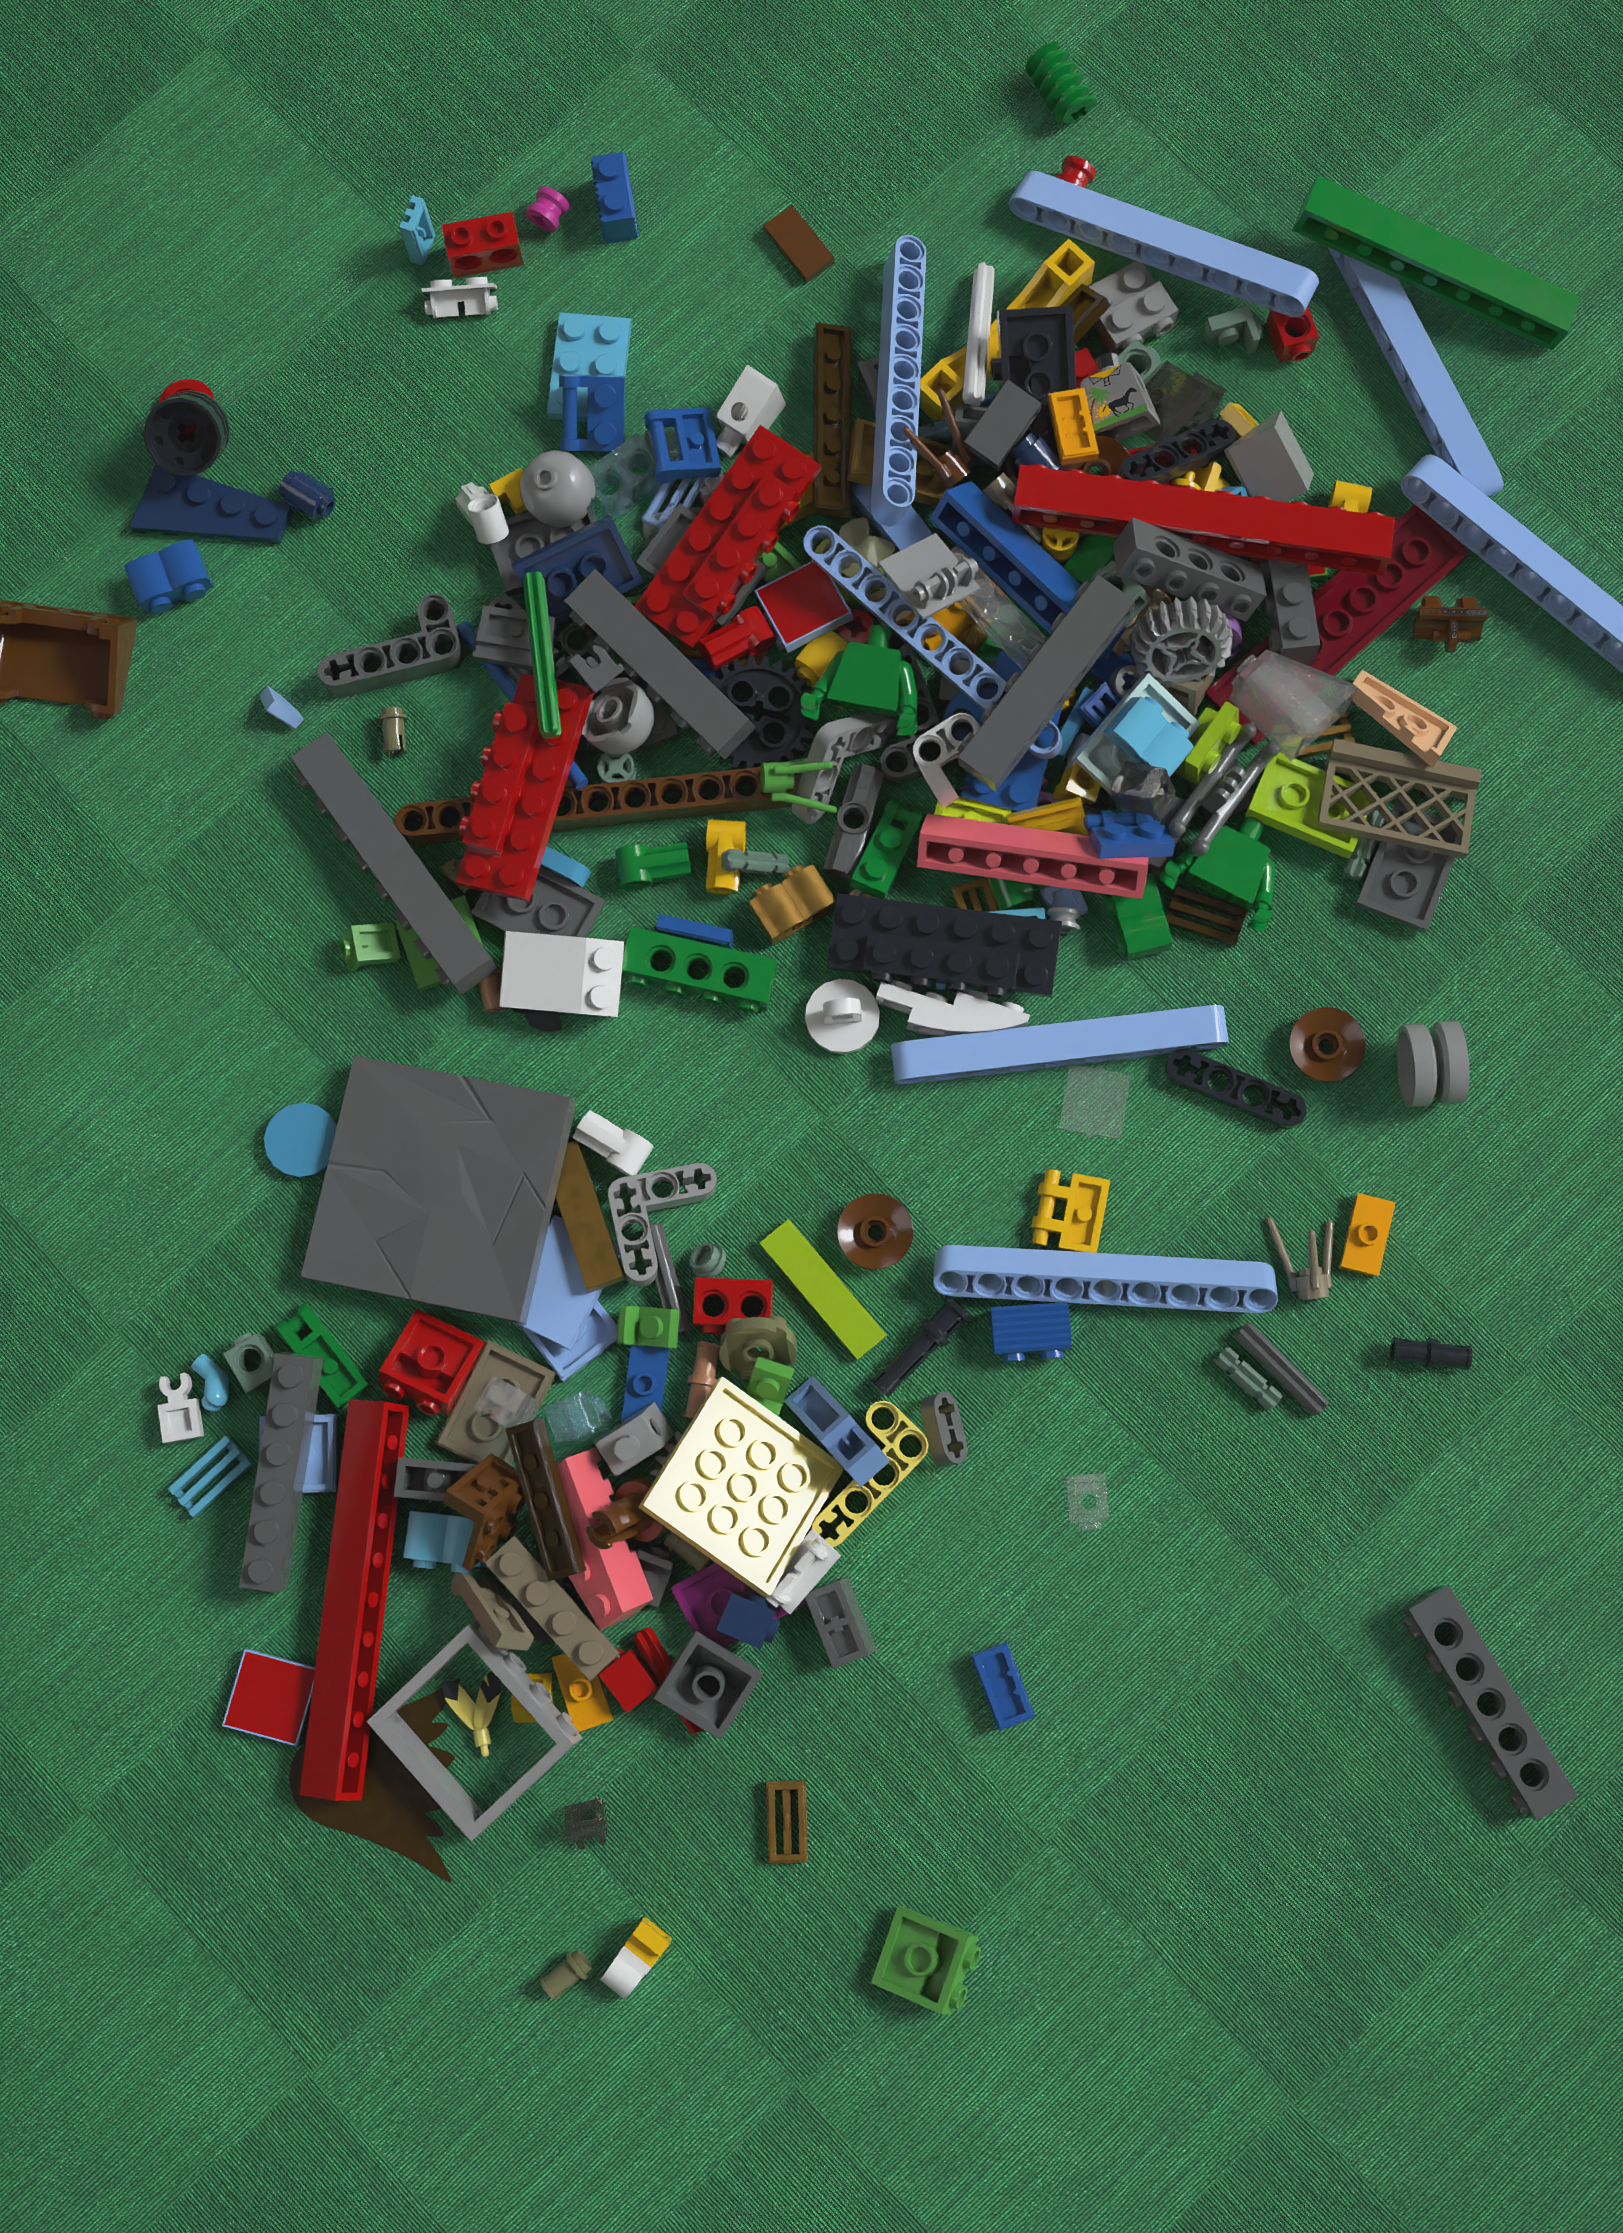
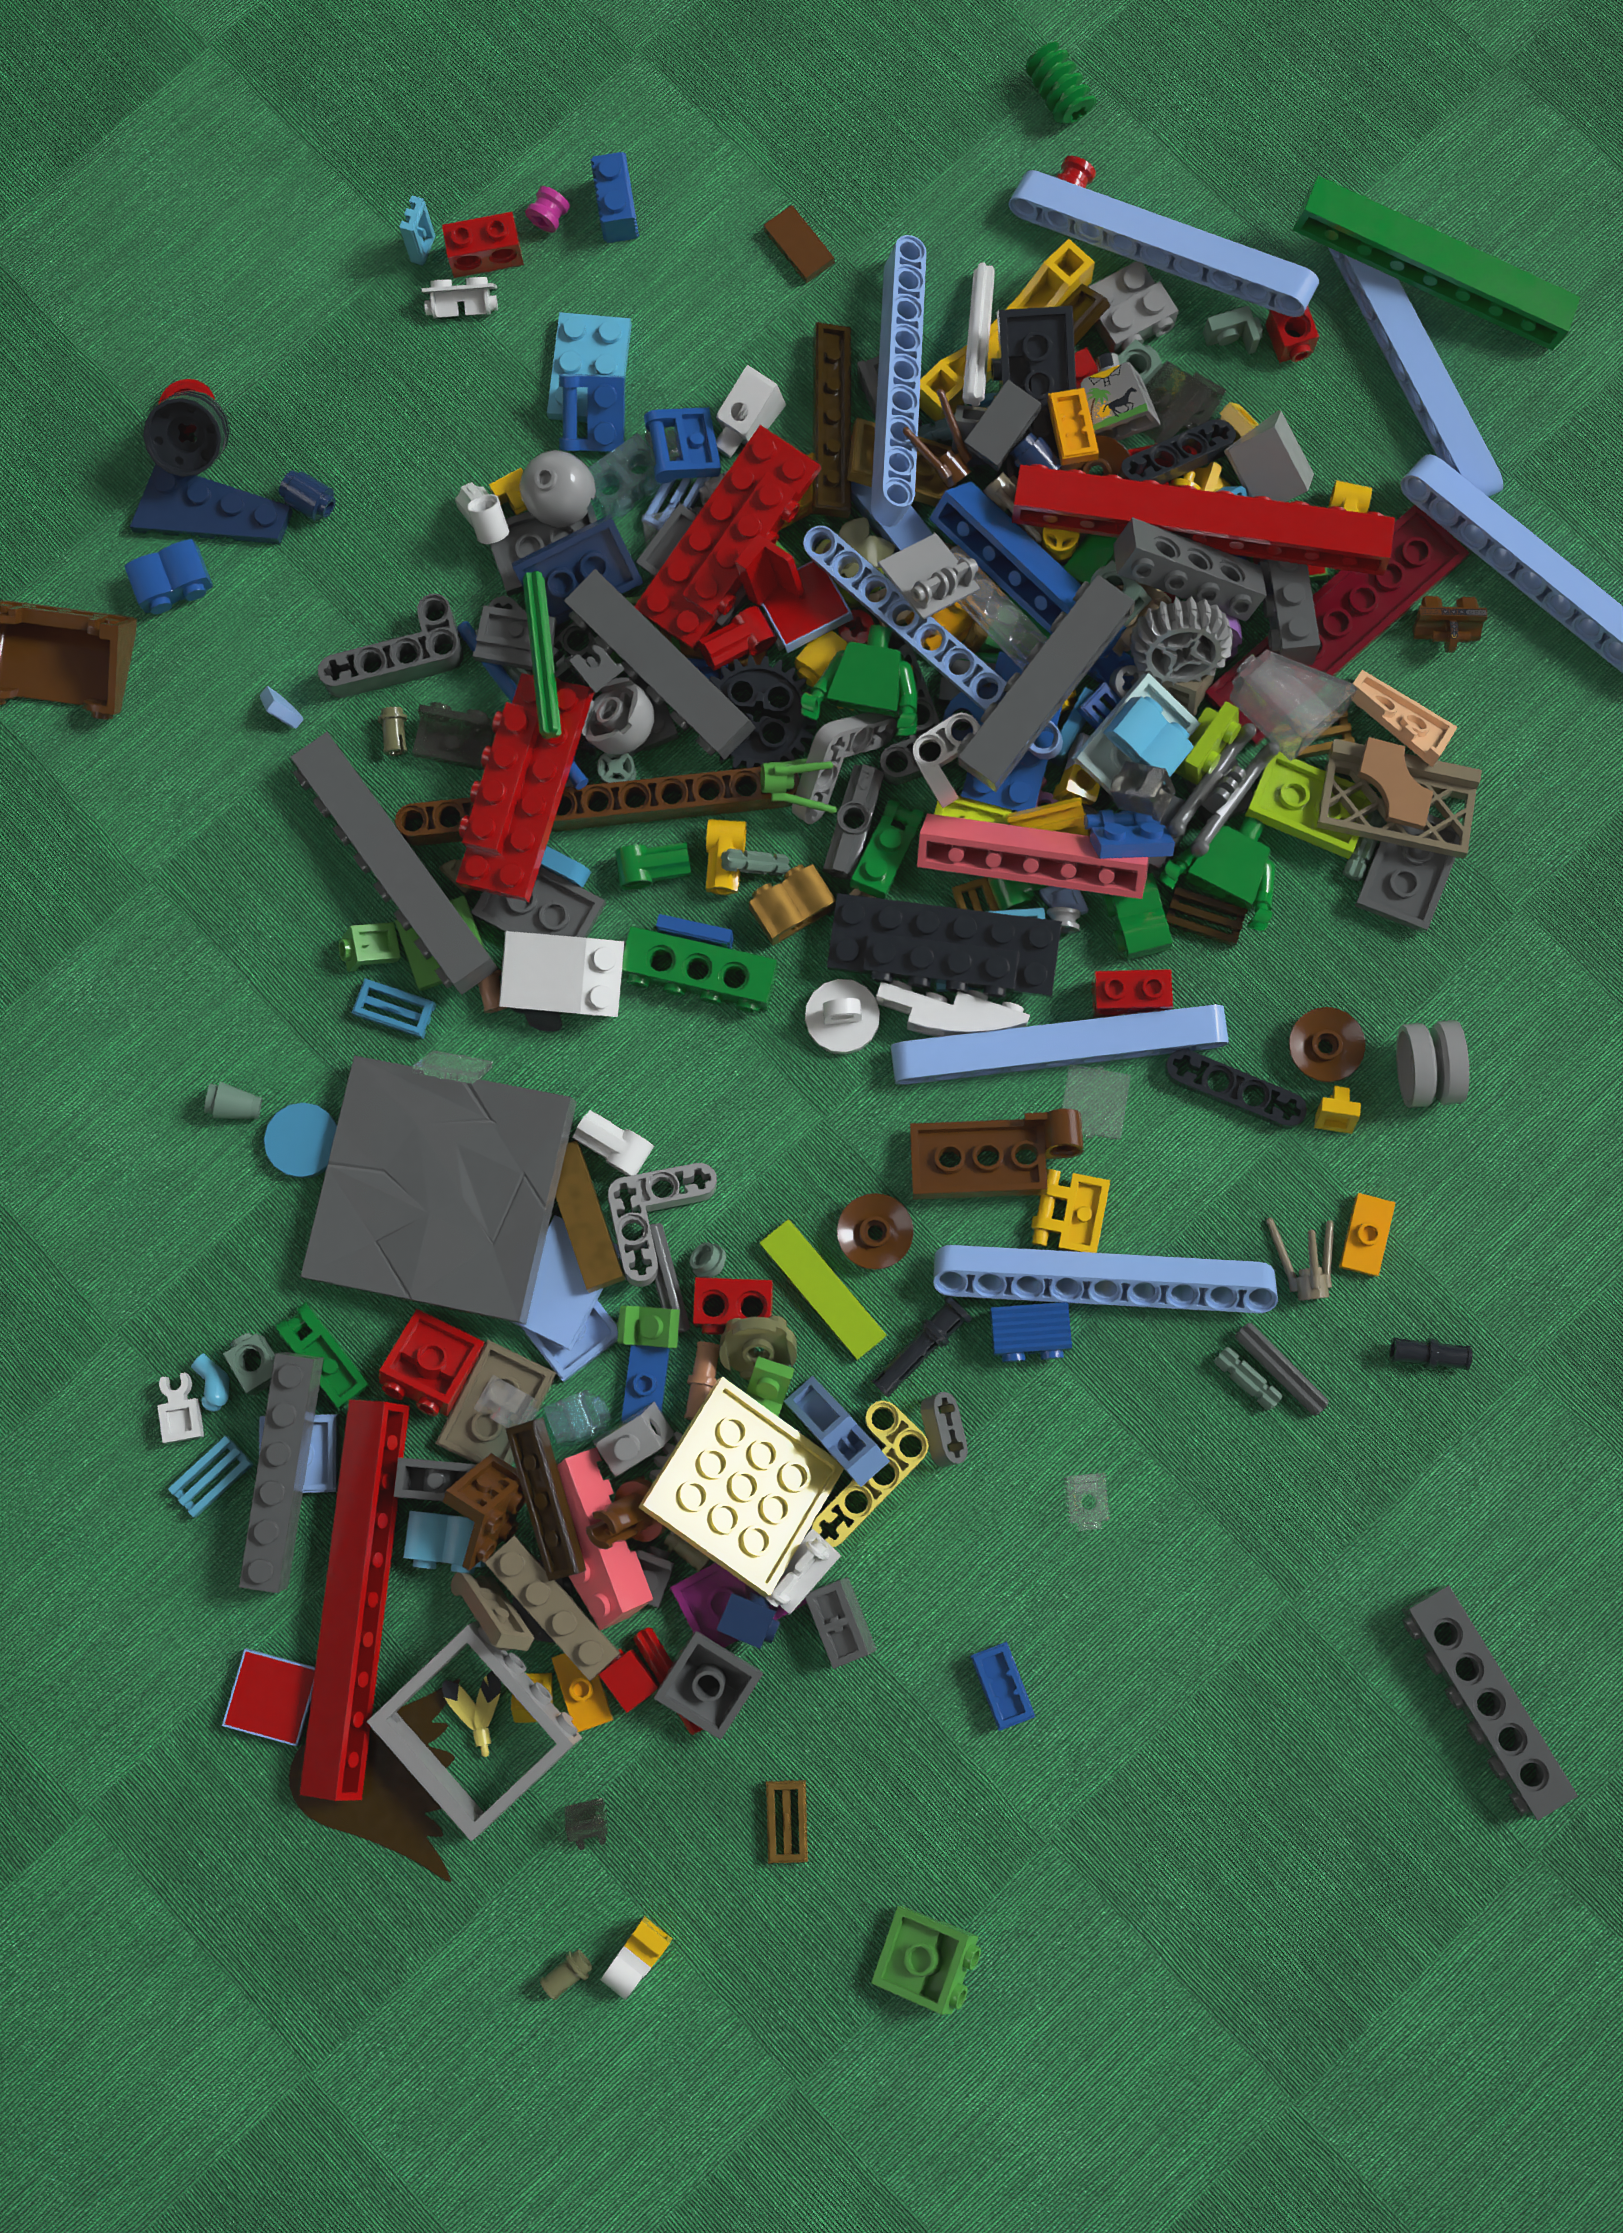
(231, 1103): none -> sand green cone
(422, 1019): none -> dark azure tile
(452, 735): none -> clear smoke bracket
(452, 1067): none -> clear piece
(765, 567): none -> red panel
(1047, 1134): none -> reddish brown hinge
(1131, 992): none -> red brick
(1338, 1112): none -> yellow tile
(1386, 769): none -> medium nougat tile

